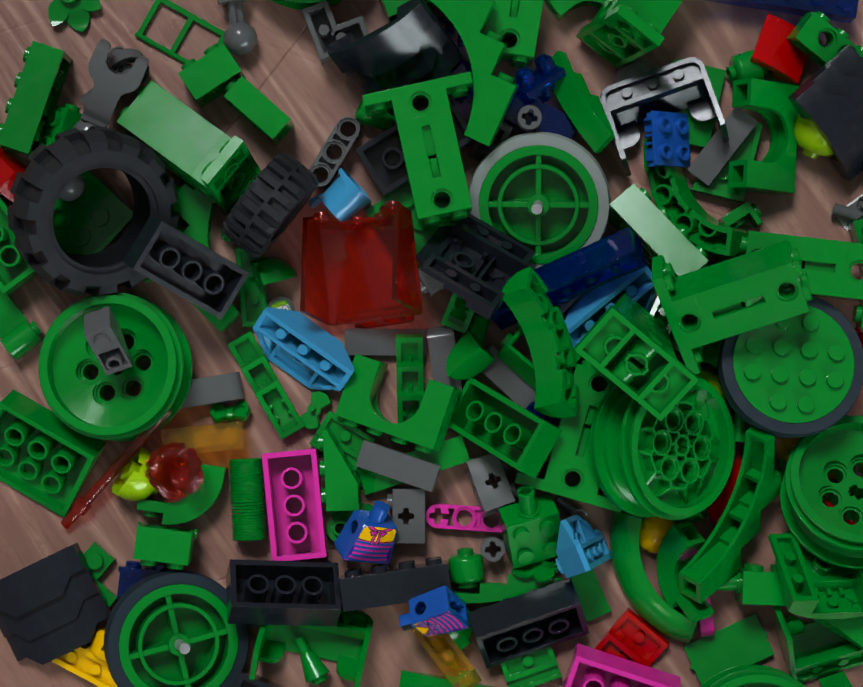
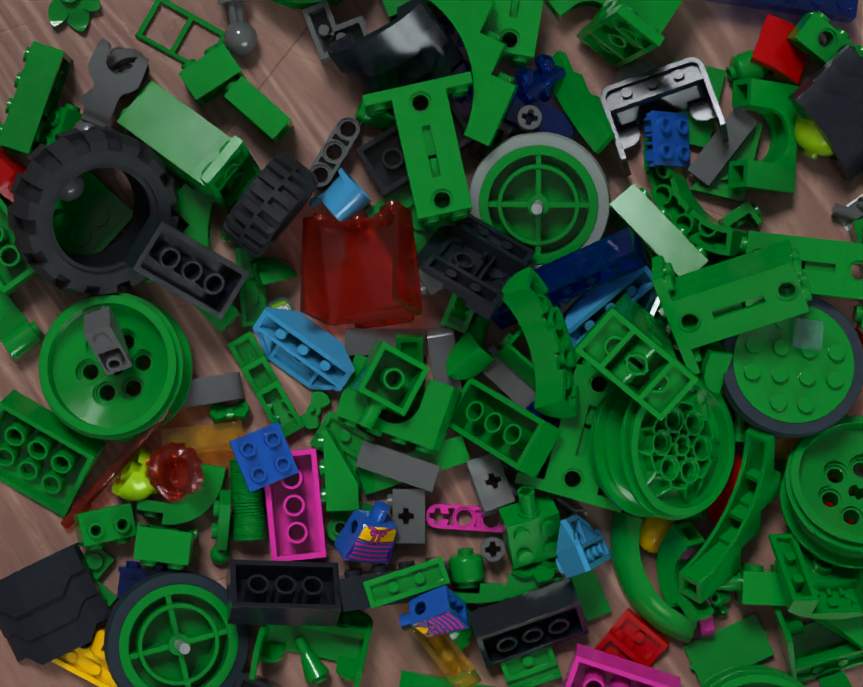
(105, 525): none -> green brick
(221, 553): none -> green plate
(263, 457): none -> blue hinge
(388, 382): none -> green brick
(406, 582): none -> green plate
(714, 365): none -> green brick
(718, 602): none -> green arm
(808, 334): none -> clear light blue tile

